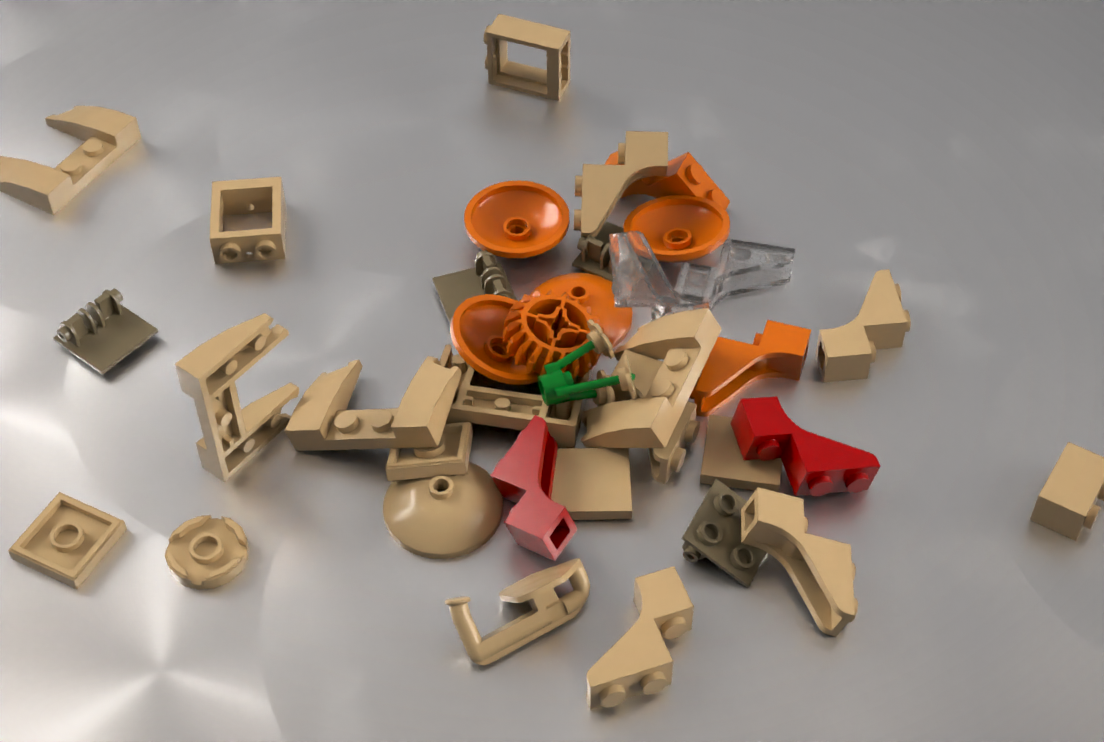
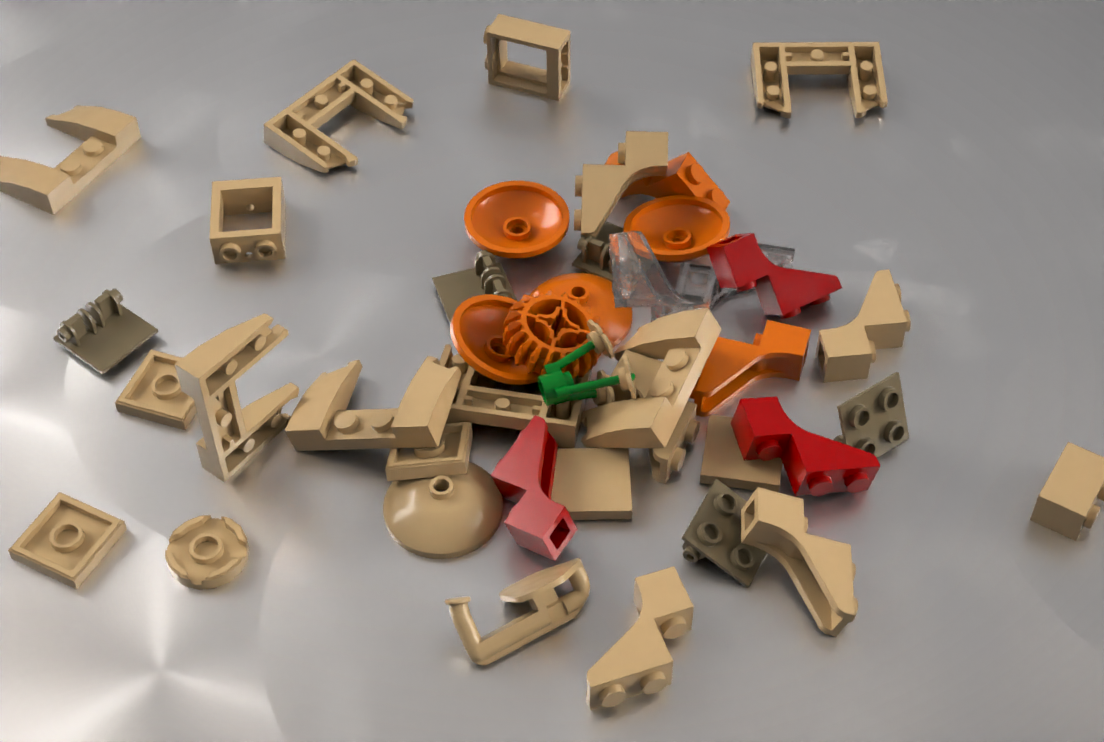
(156, 393): none -> tan tile
(296, 130): none -> tan wedge
(781, 290): none -> red arch
(858, 60): none -> tan wedge
(875, 418): none -> dark tan hinge

